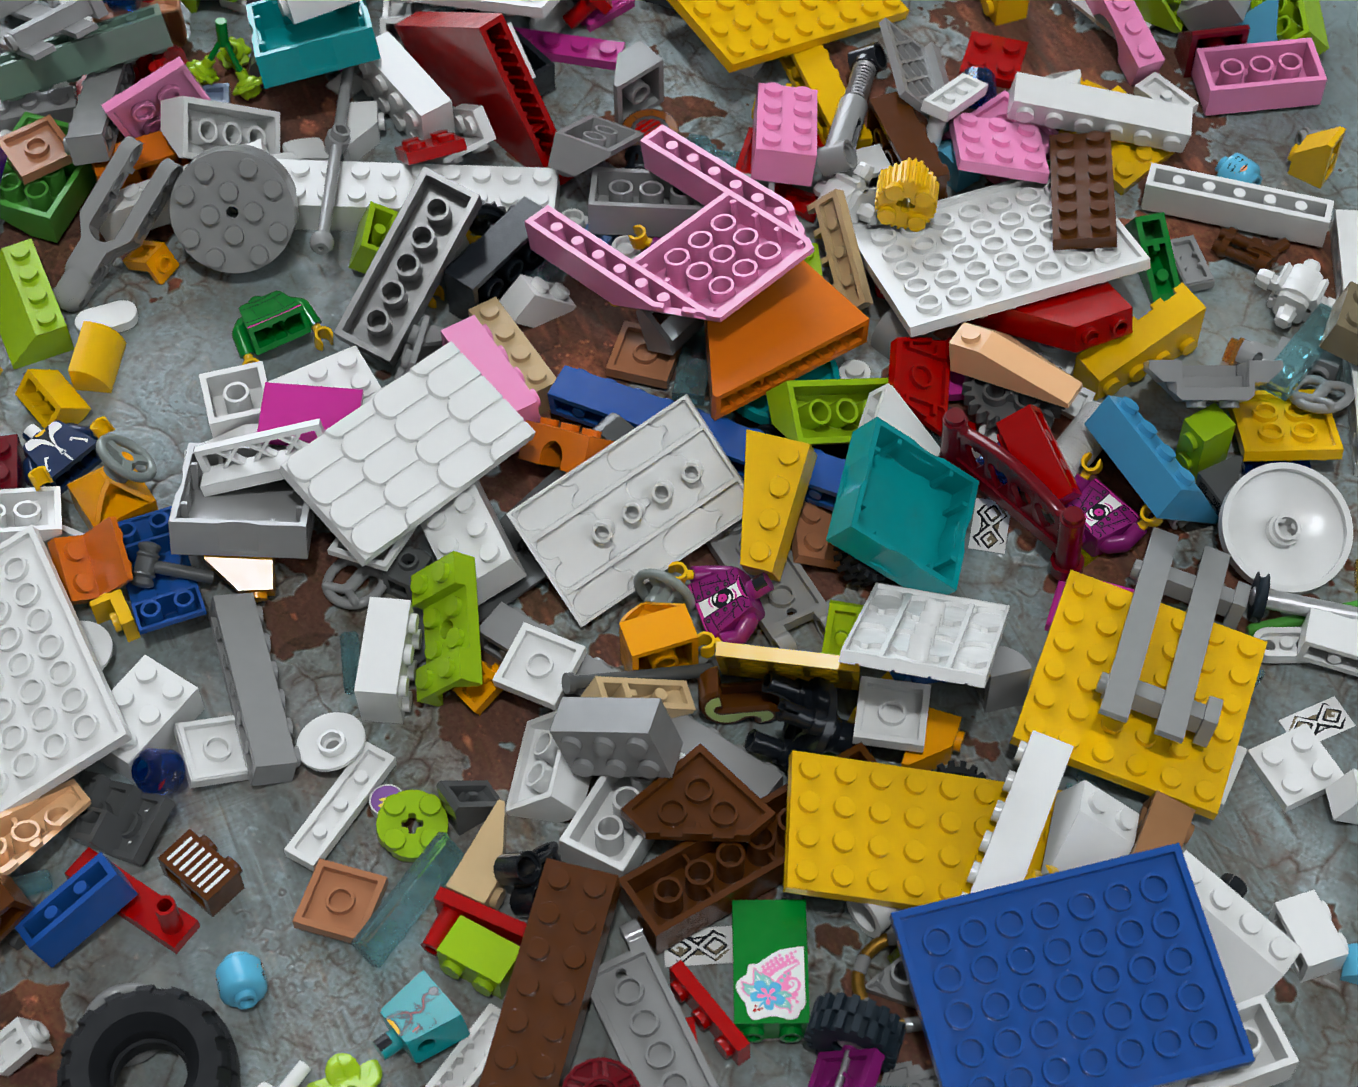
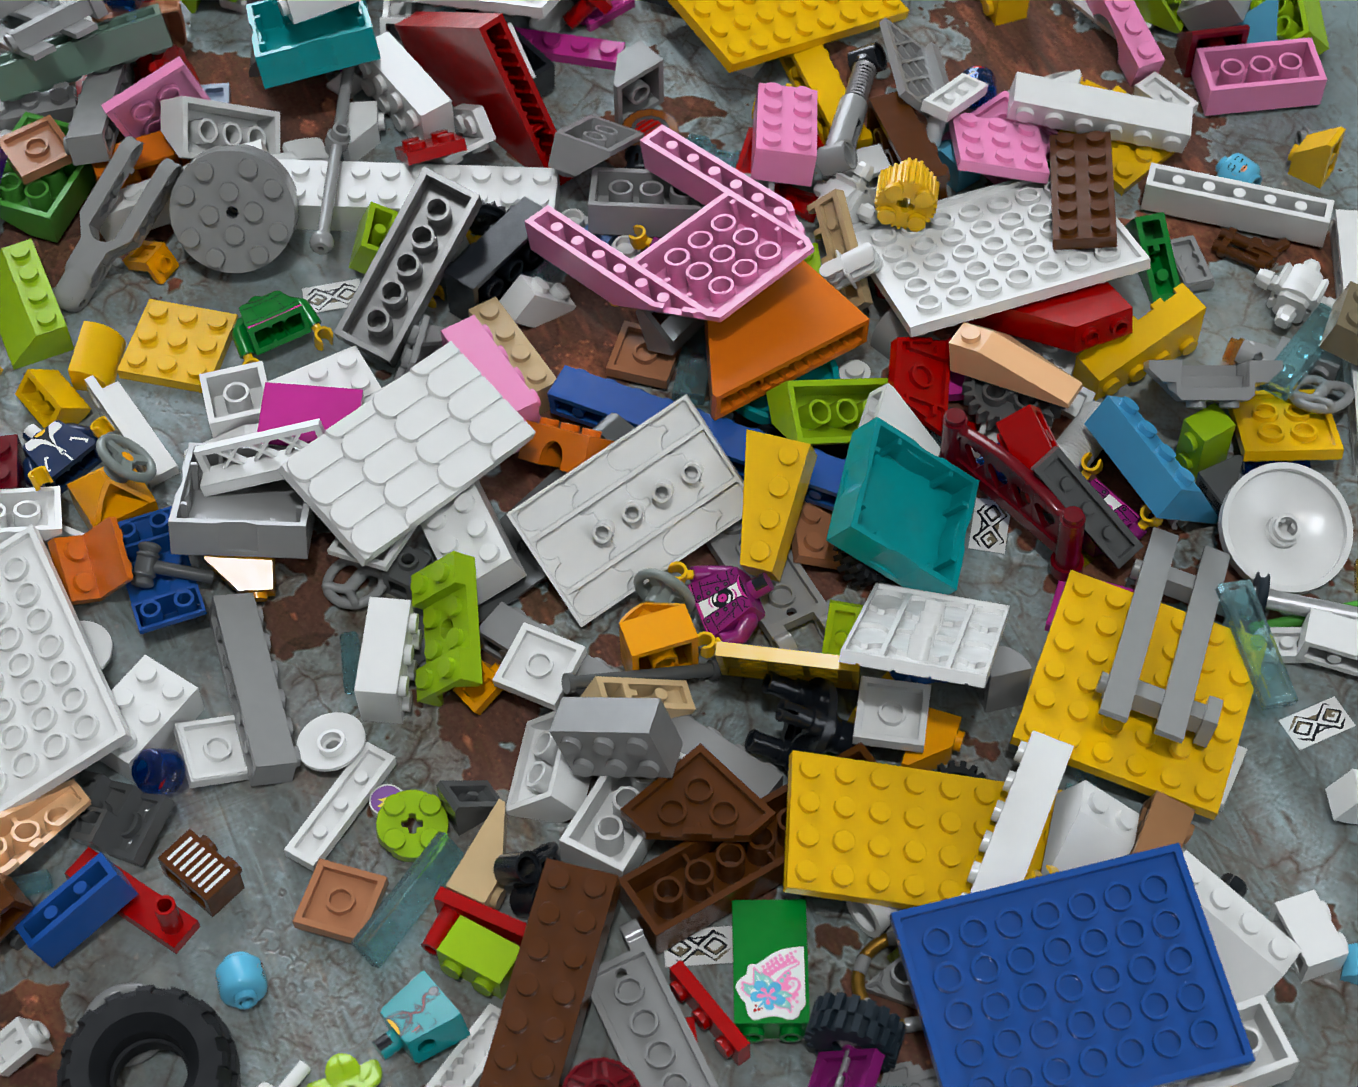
(114, 607): yellow bracket -> none
(117, 315): white tile -> none
(128, 422): none -> white fence
(177, 345): none -> yellow plate
(233, 54): lime plant -> none
(331, 295): none -> white sticker
(734, 701): reddish brown animal -> none
(851, 266): none -> white arm
(997, 53): red plate -> none
(1101, 523): none -> dark grey plate
(1256, 645): none -> clear light blue tile
(1294, 767): white plate -> none

